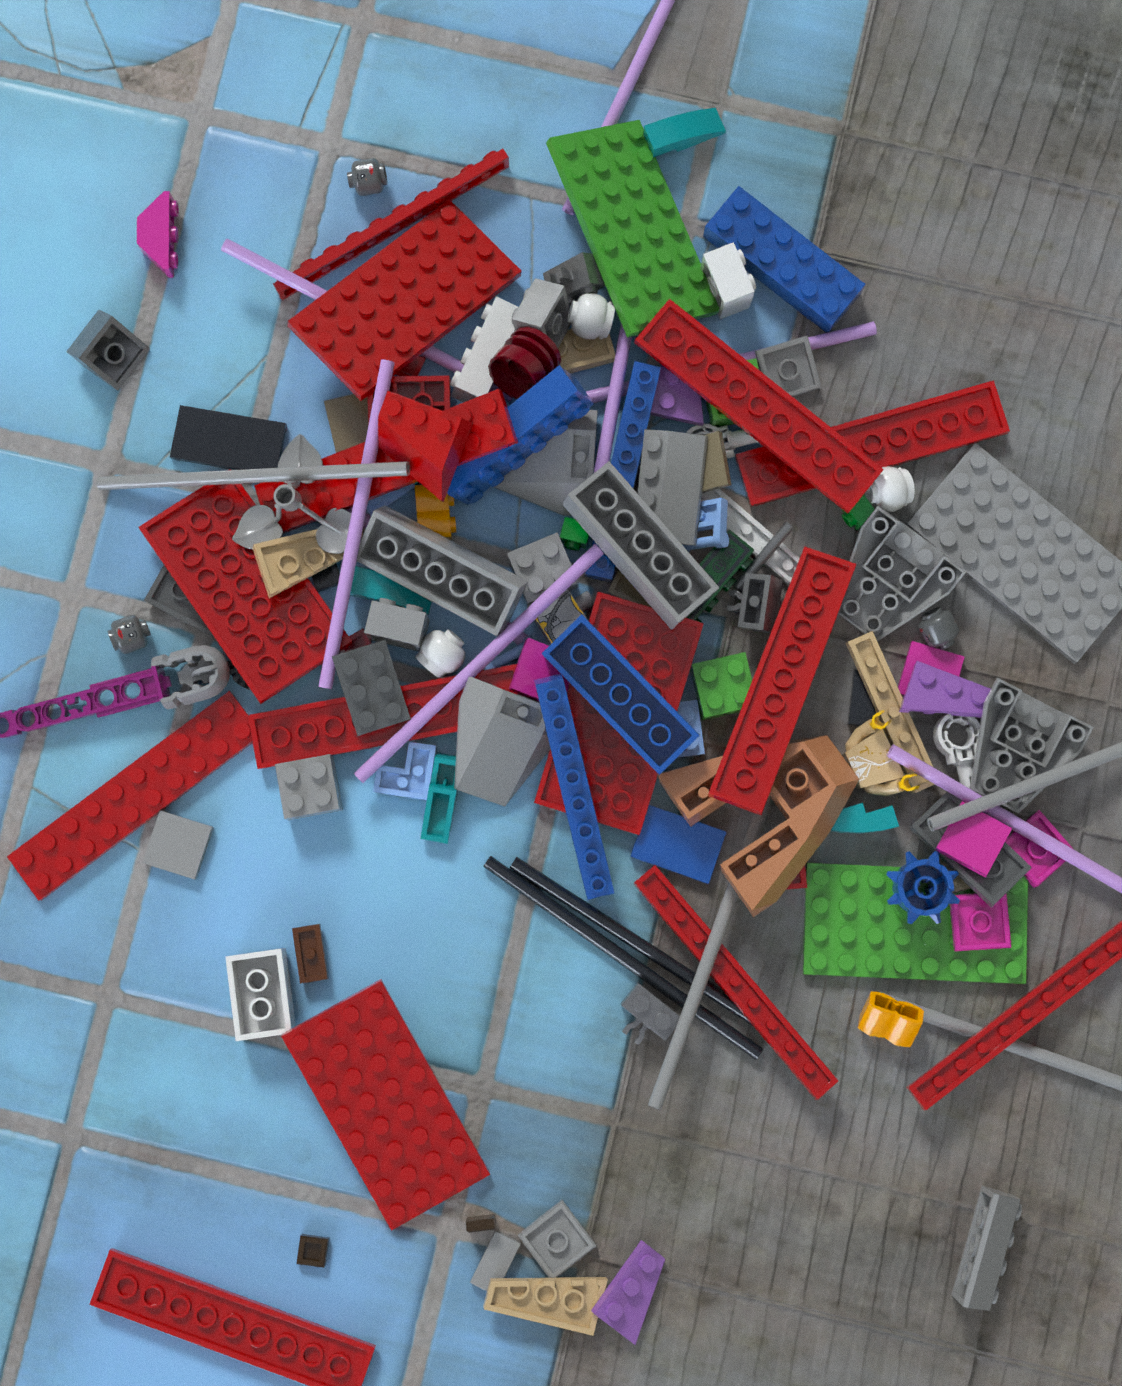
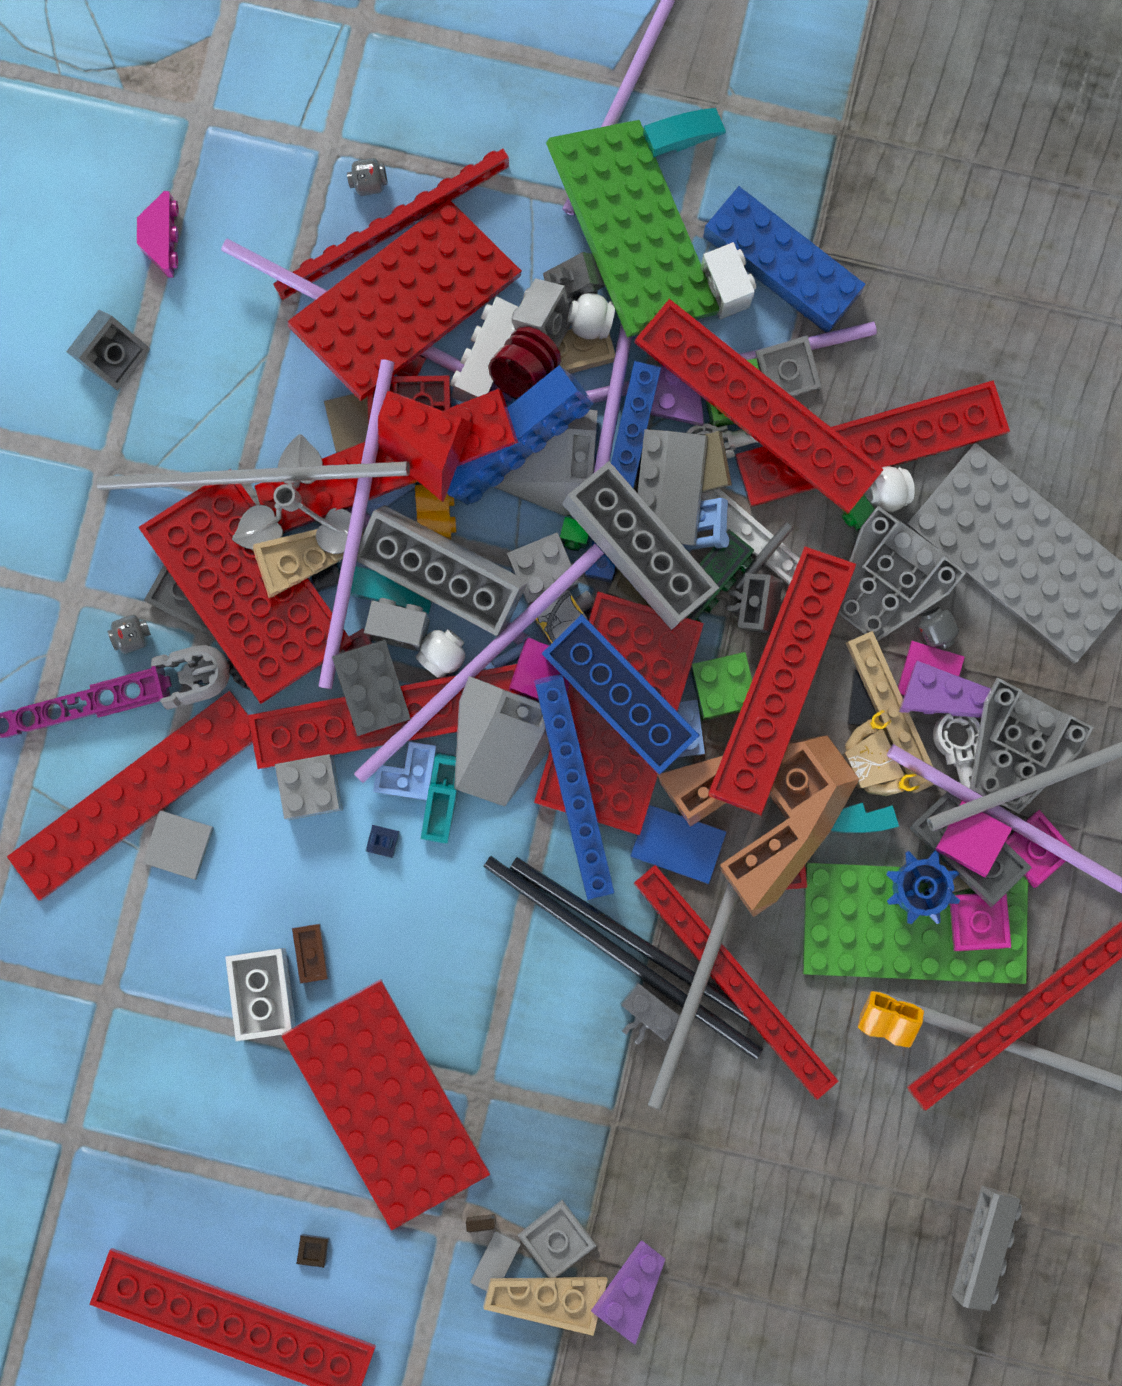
(227, 440): black tile -> none
(382, 841): none -> dark blue tile

